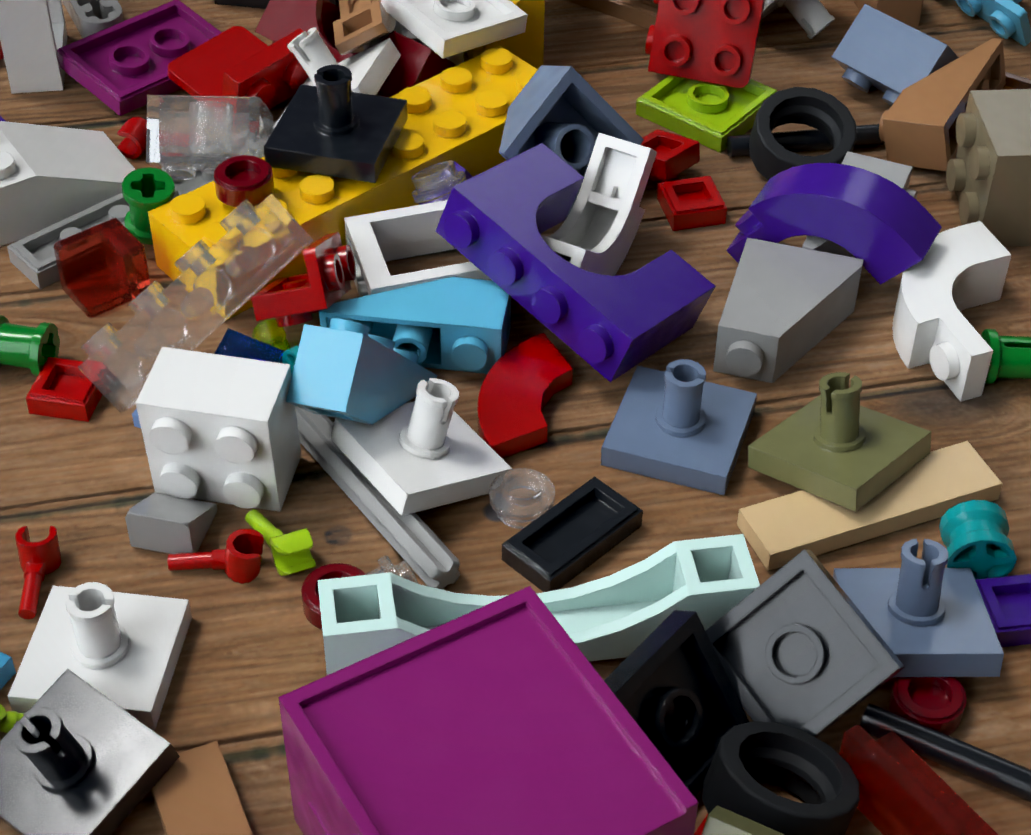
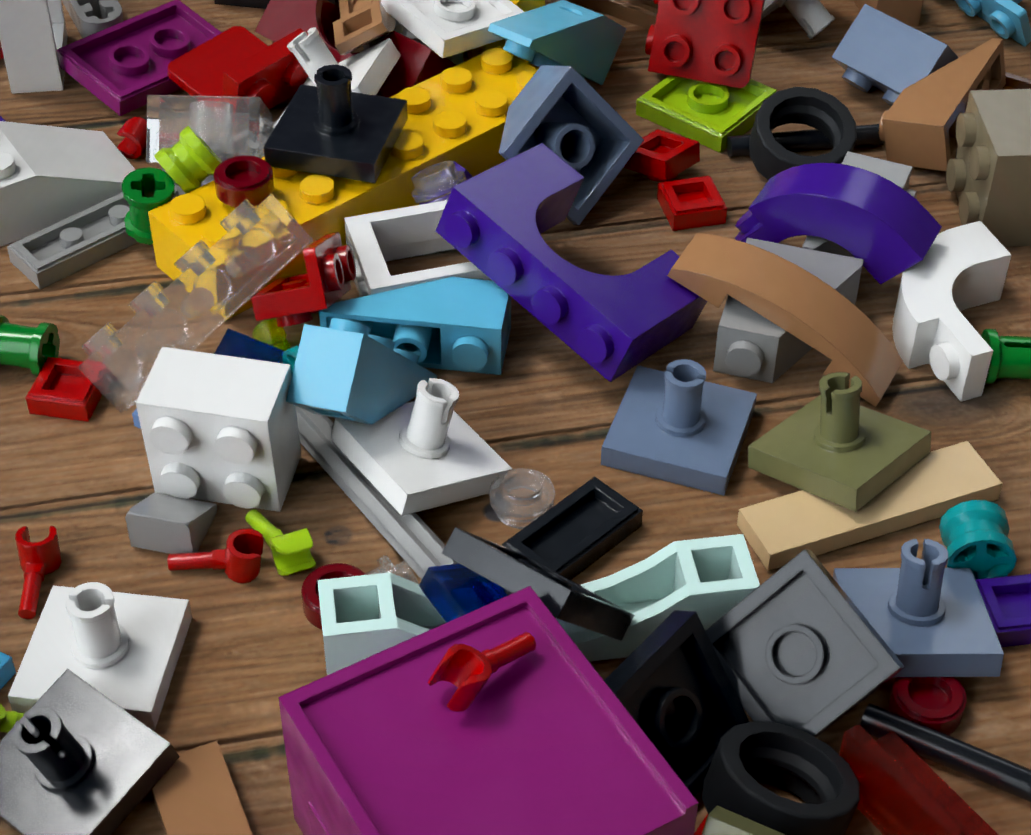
(102, 267): clear red panel -> none
(188, 160): none -> lime wheel
(458, 590): none -> clear blue tile
(471, 669): none -> red hand
(517, 392): red tile -> none
(559, 594): none -> black tile
(563, 37): none -> medium azure slope
(607, 207): white arch -> none
(795, 302): none -> medium nougat slope

